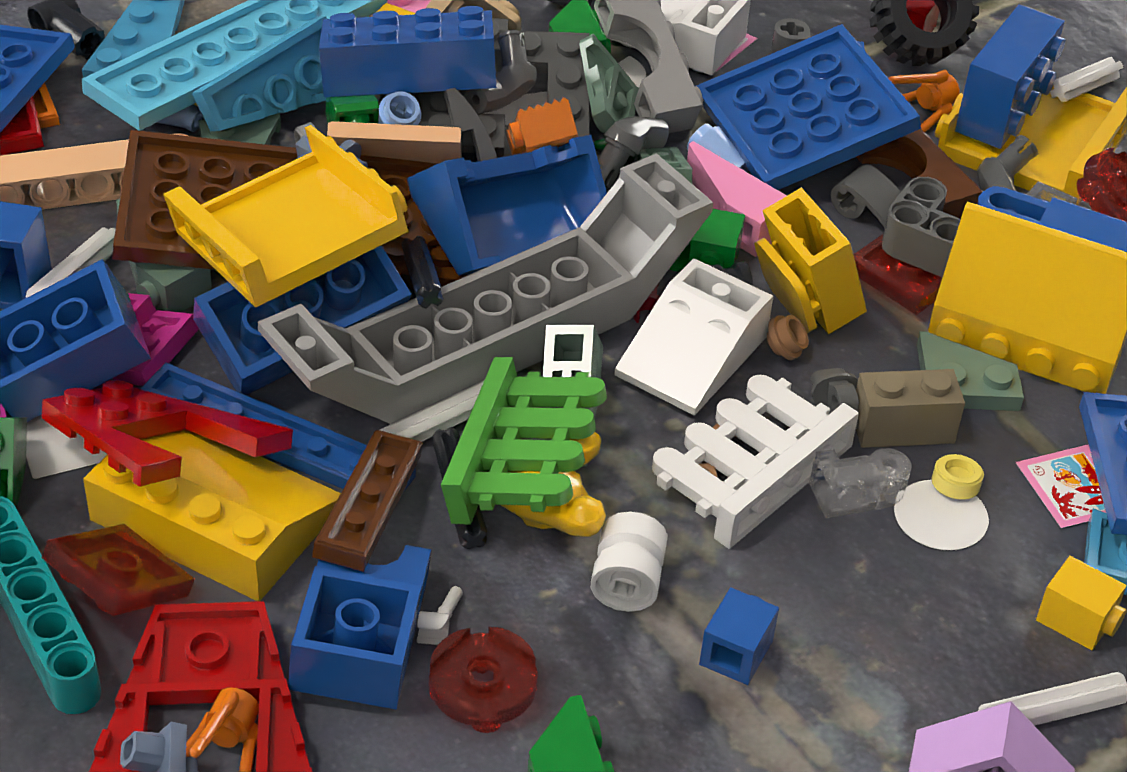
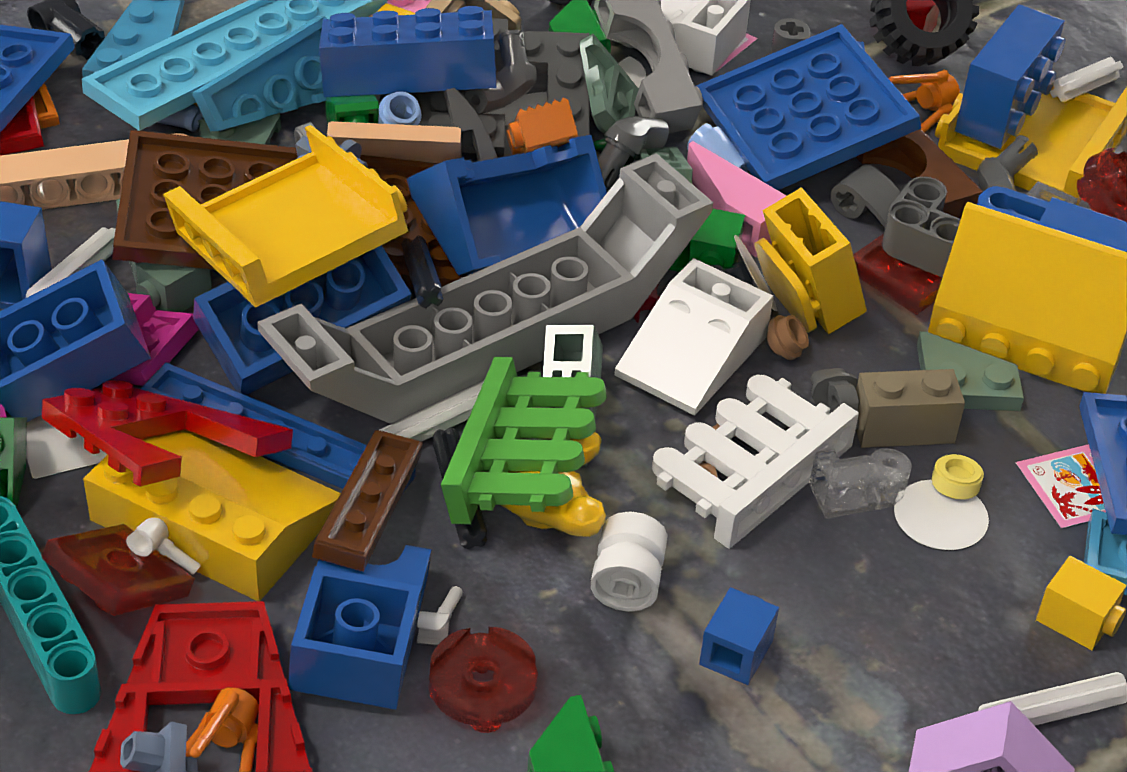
(153, 535): none -> white hand
(753, 269): none -> white sticker

